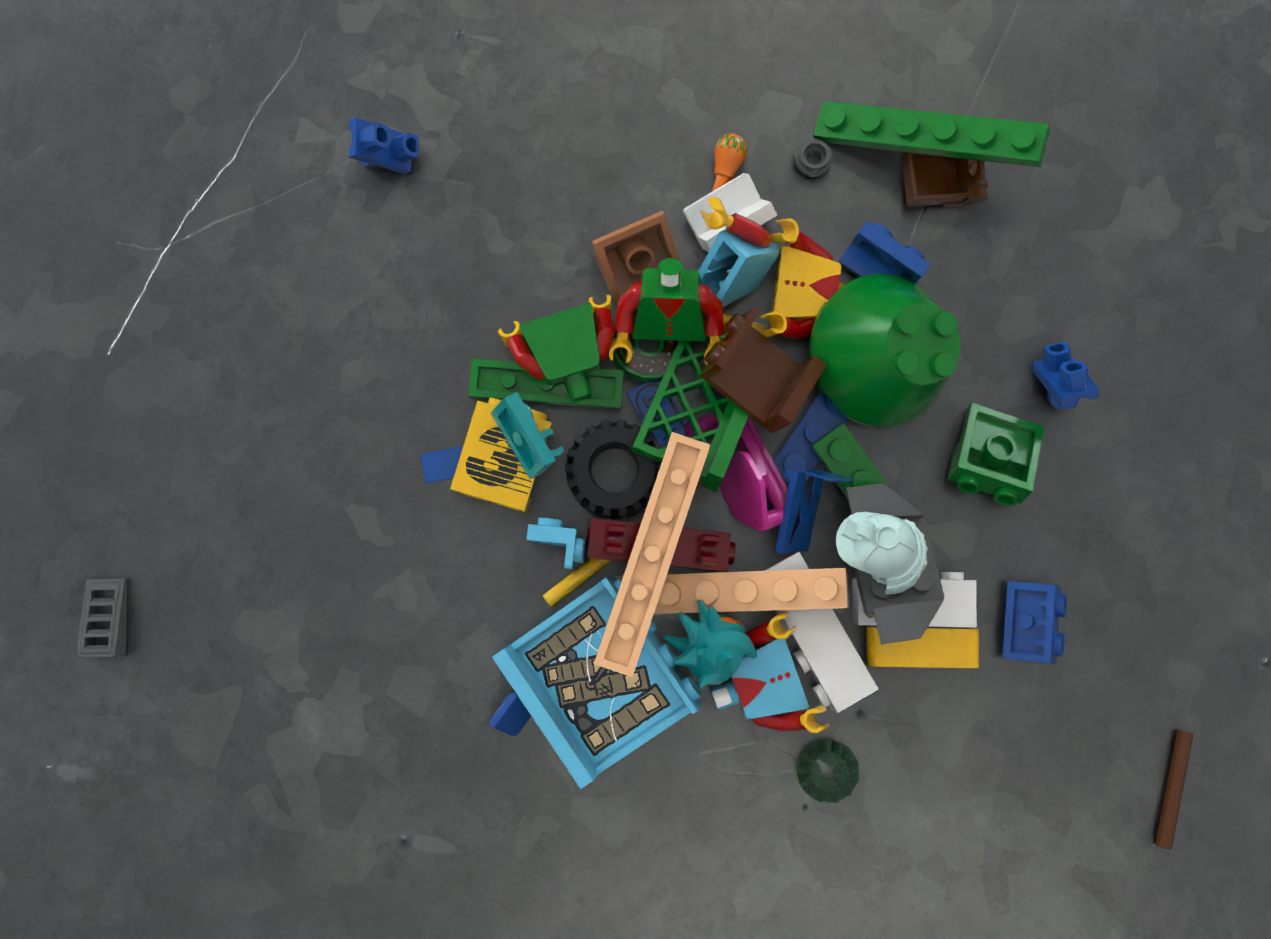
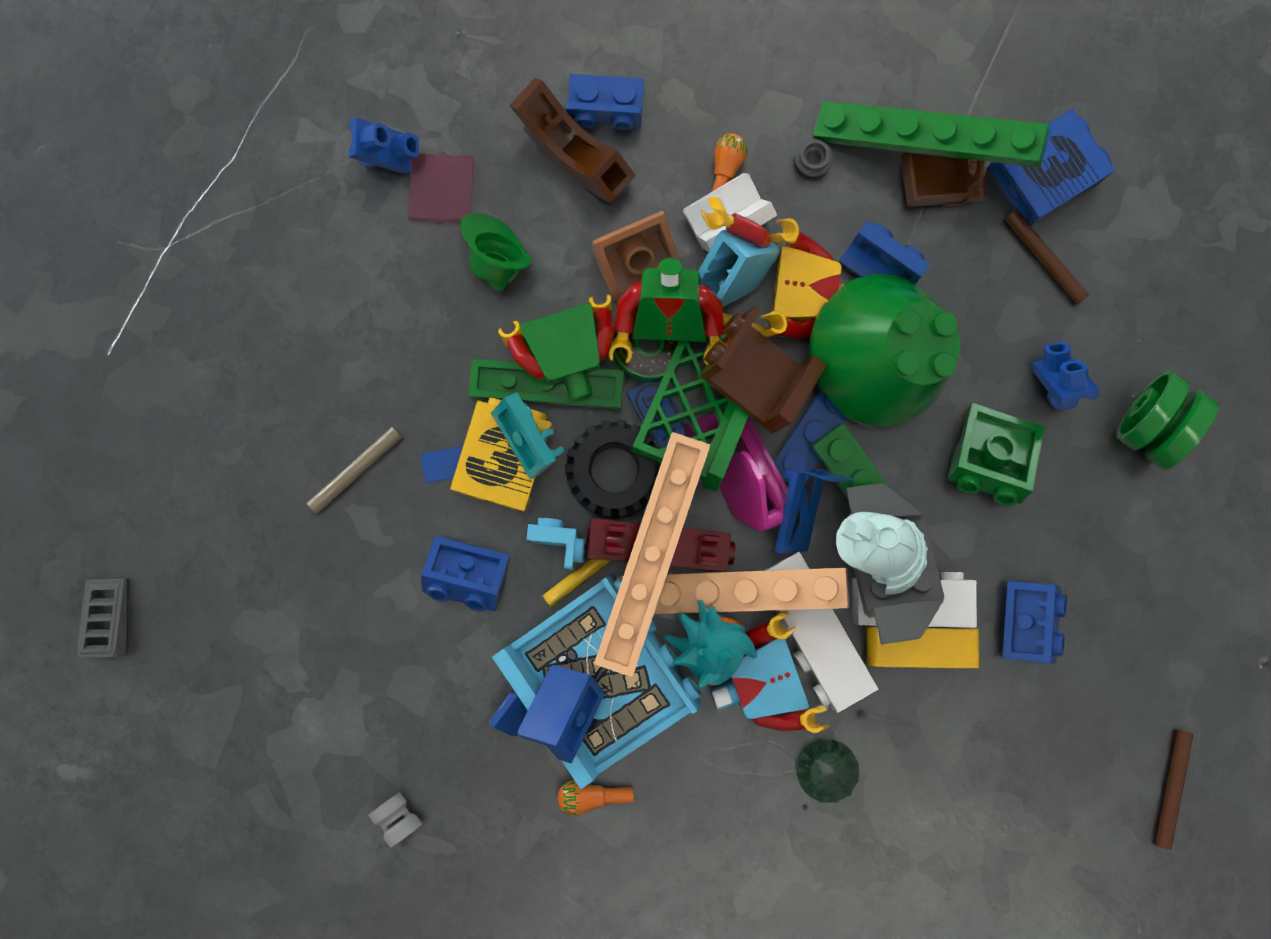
(354, 470): none -> dark tan bar
(389, 812): none -> light grey wheel
(440, 187): none -> clear pink piece
(464, 574): none -> blue bracket
(494, 249): none -> green piece
(562, 711): none -> blue panel
(568, 145): none -> reddish brown arch
(578, 801): none -> orange piece
(605, 101): none -> blue bracket
(1046, 257): none -> reddish brown bar
(1068, 168): none -> blue panel
(1167, 420): none -> green wheel

